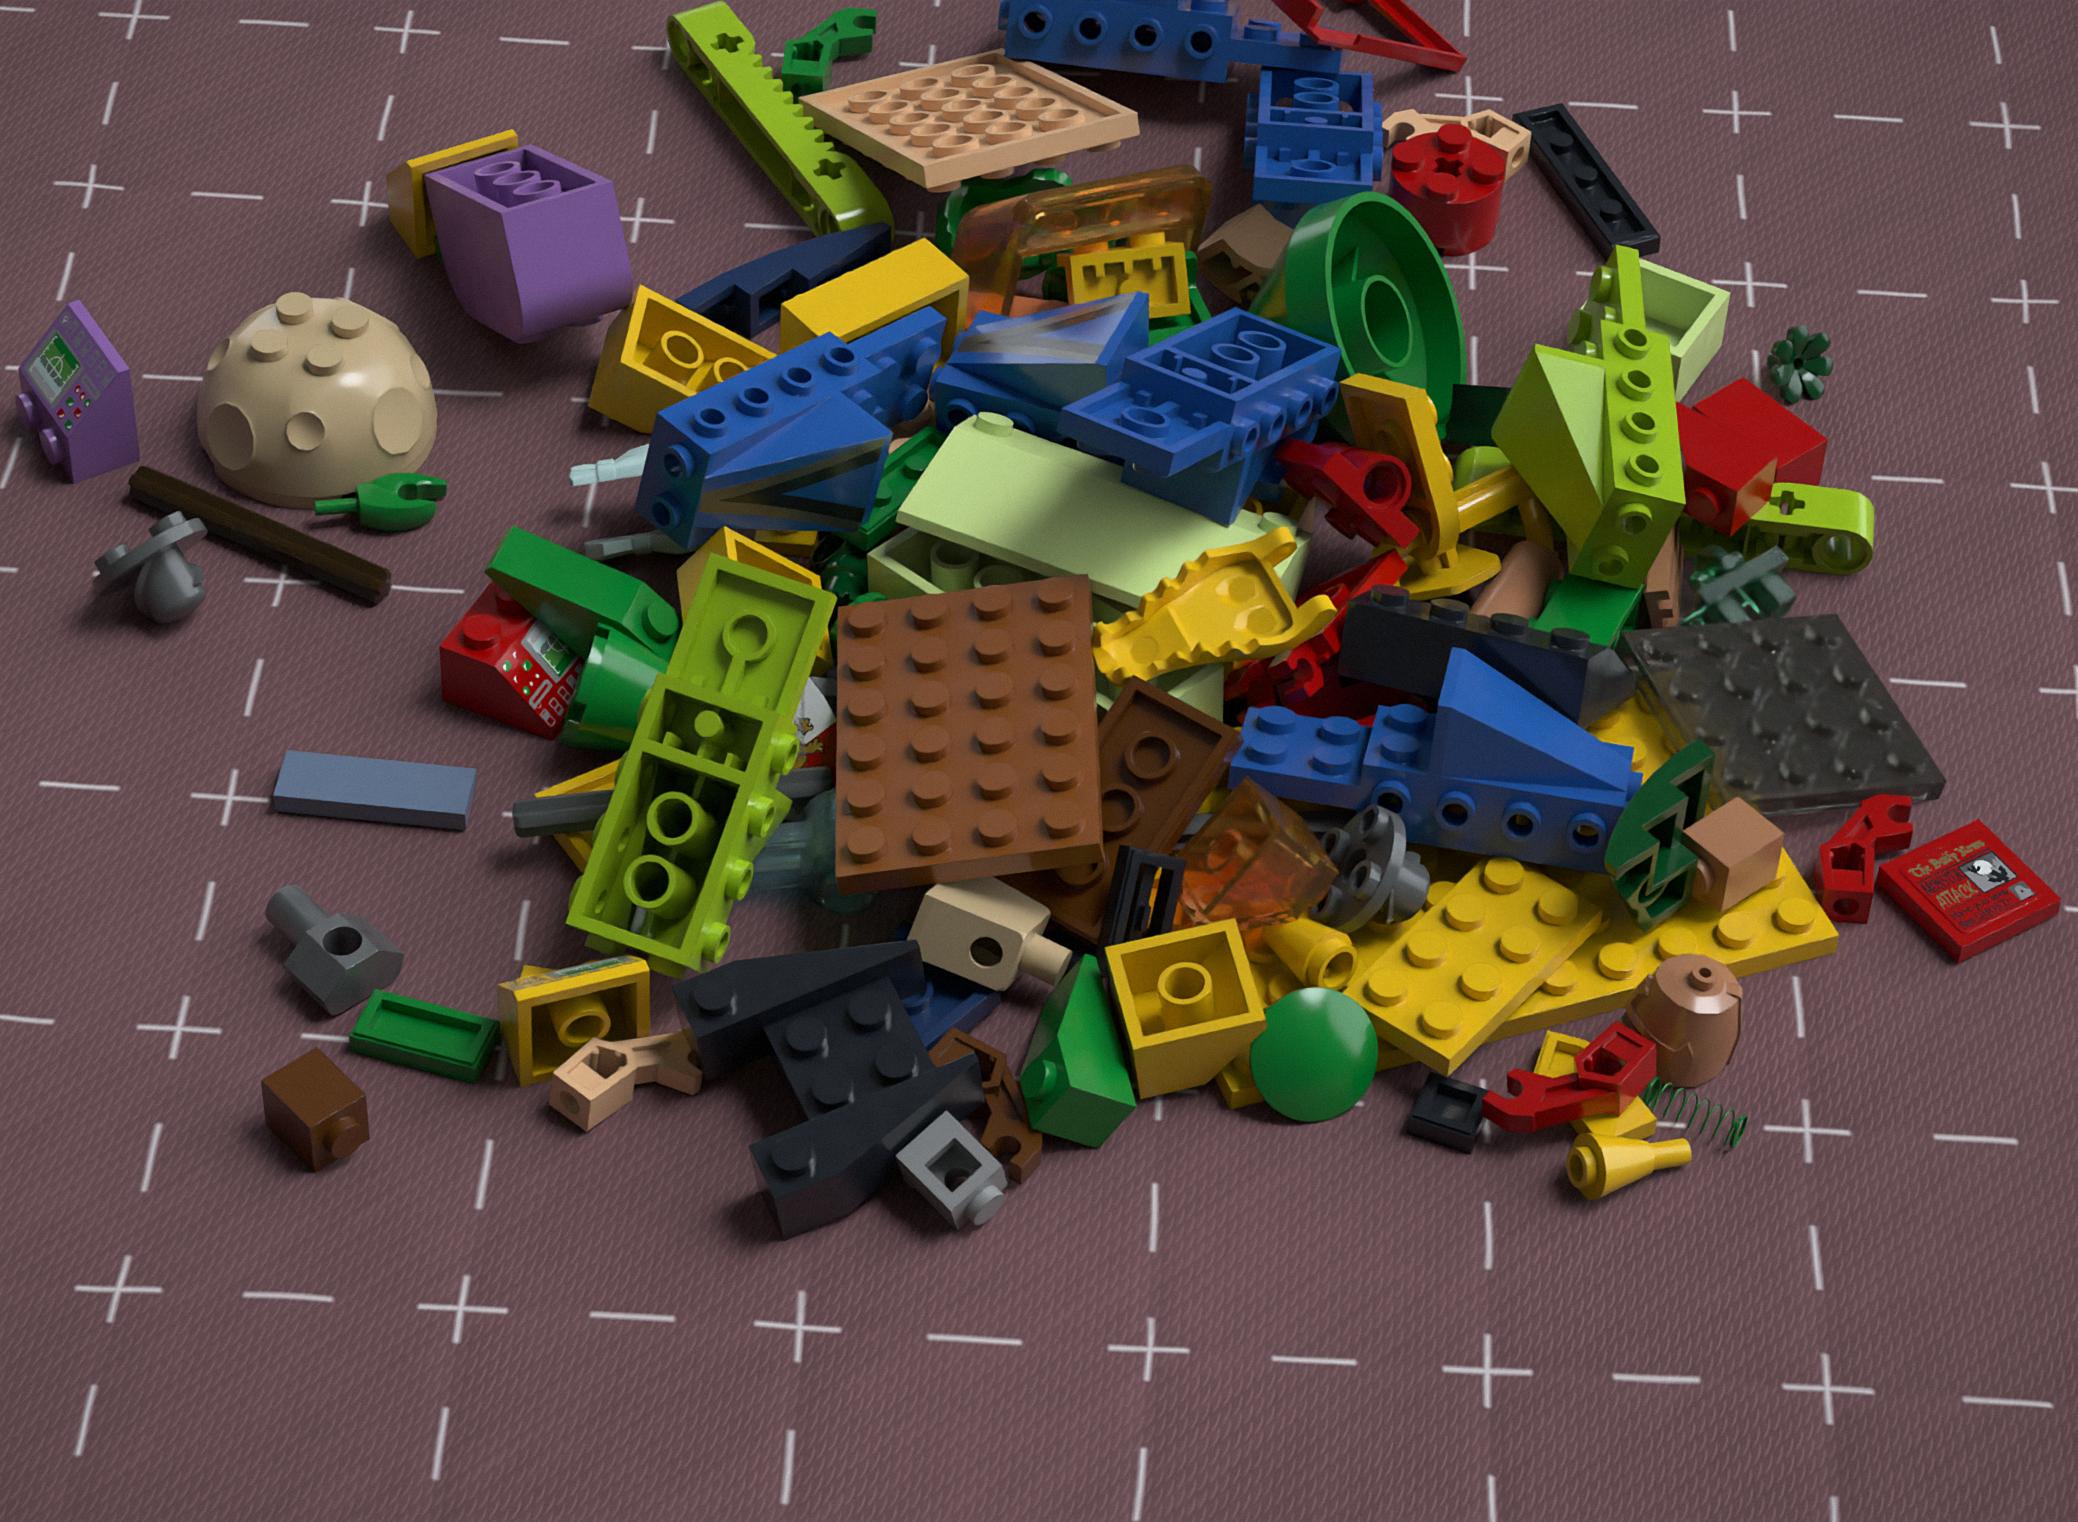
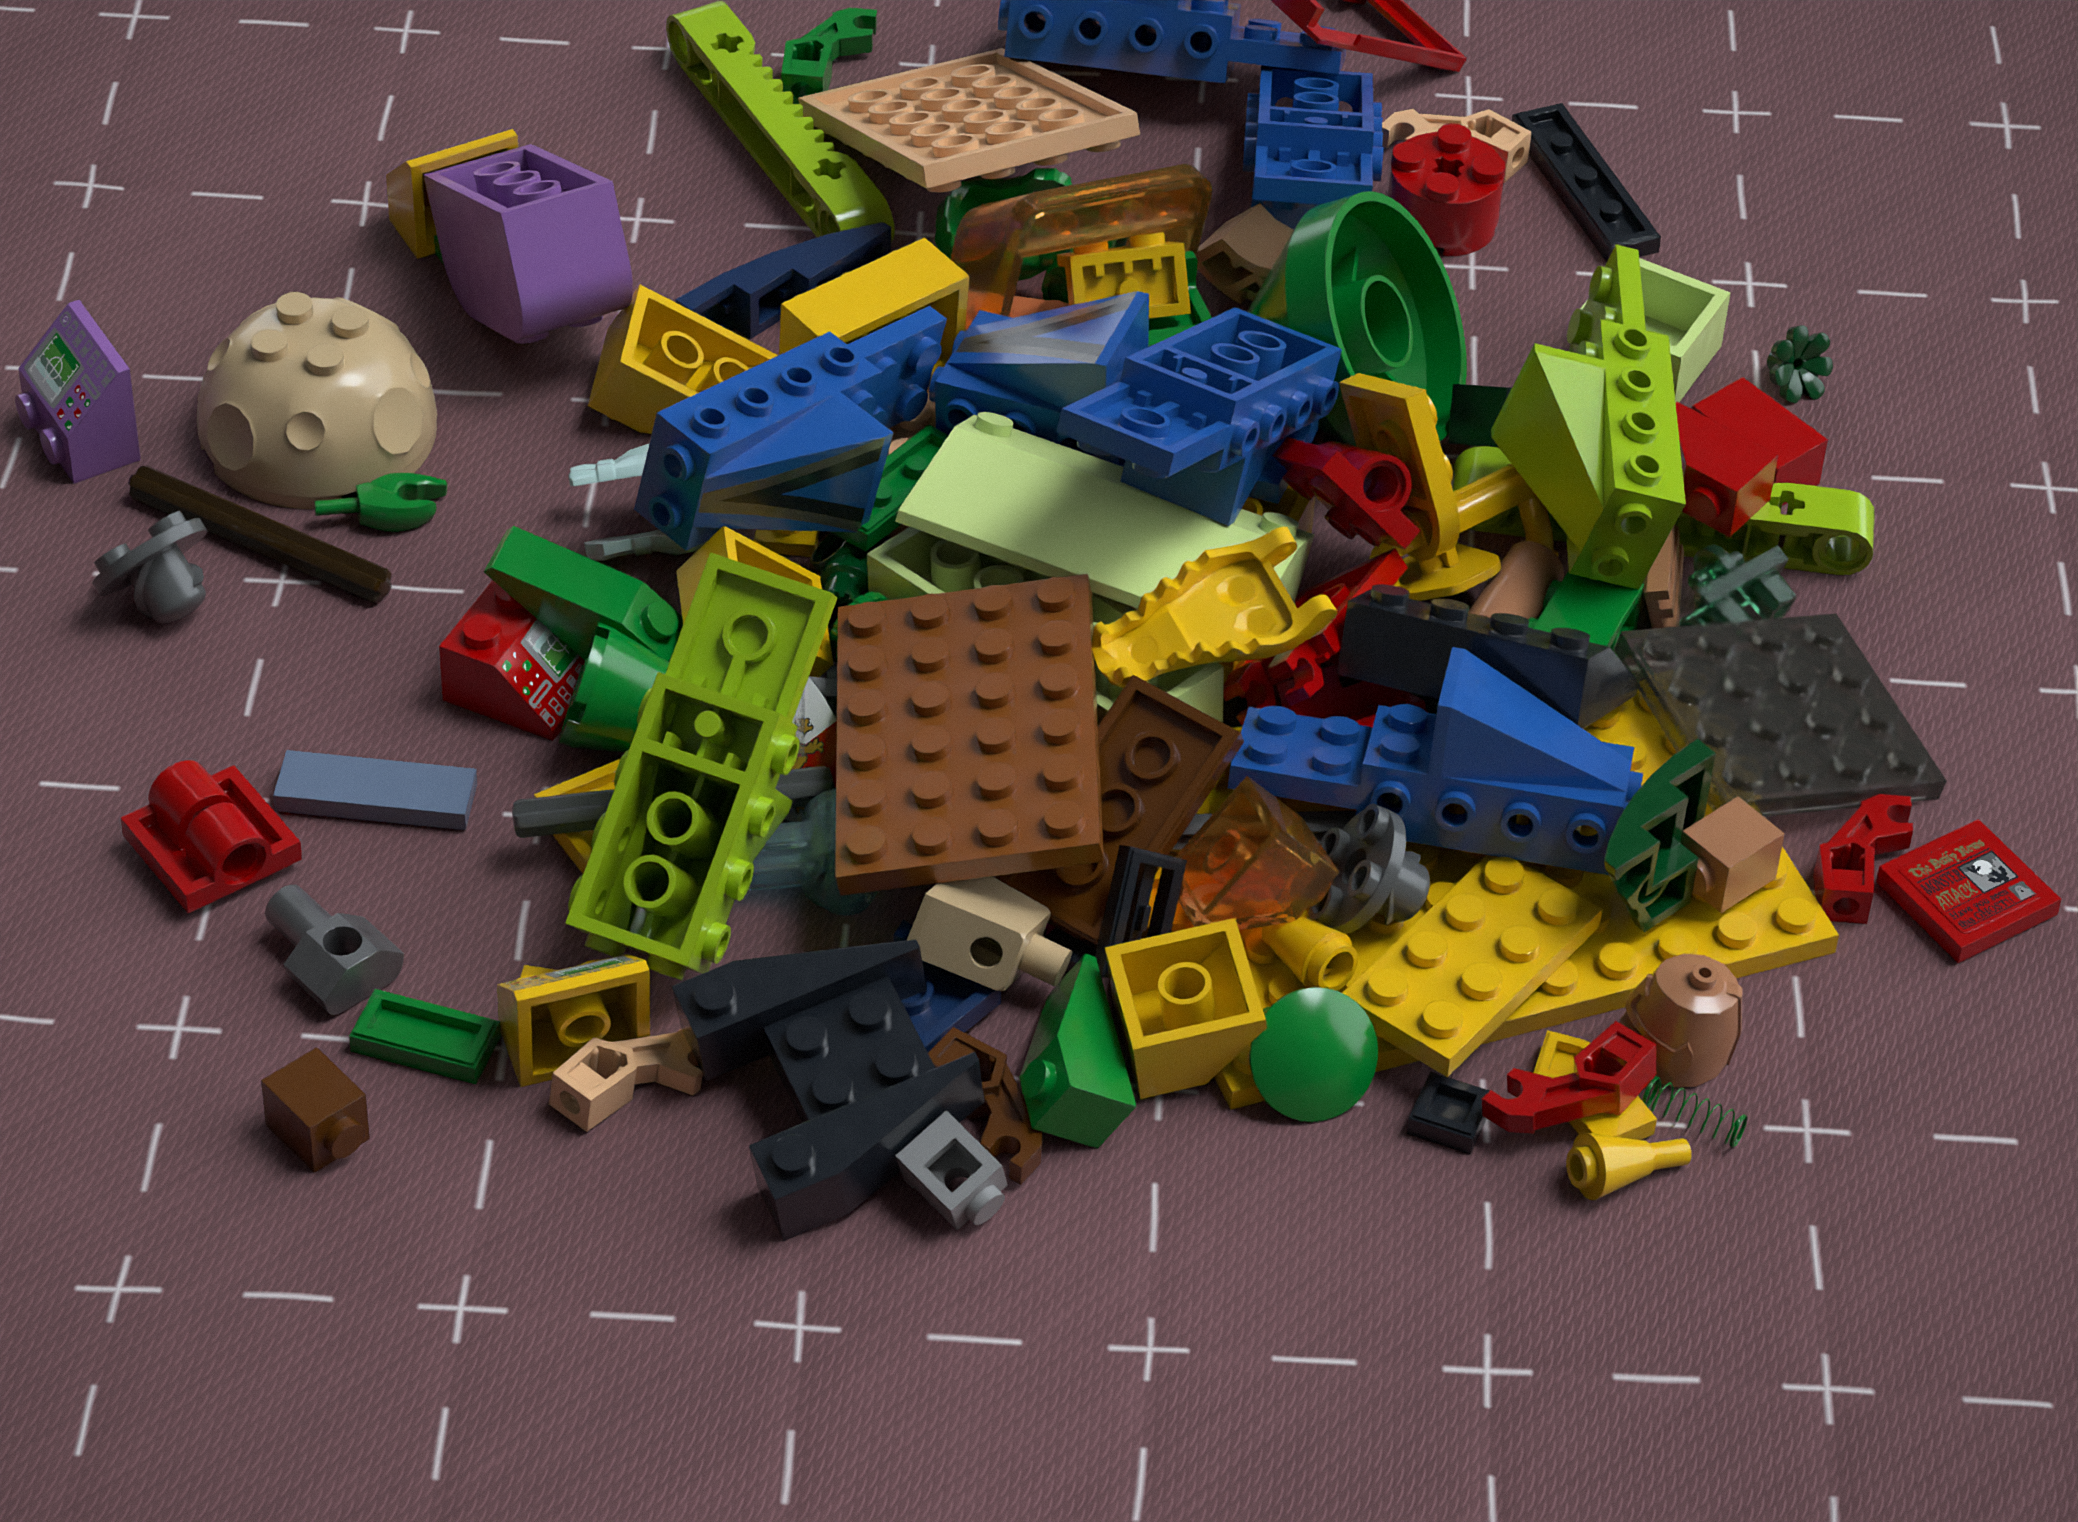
(208, 834): none -> red plate

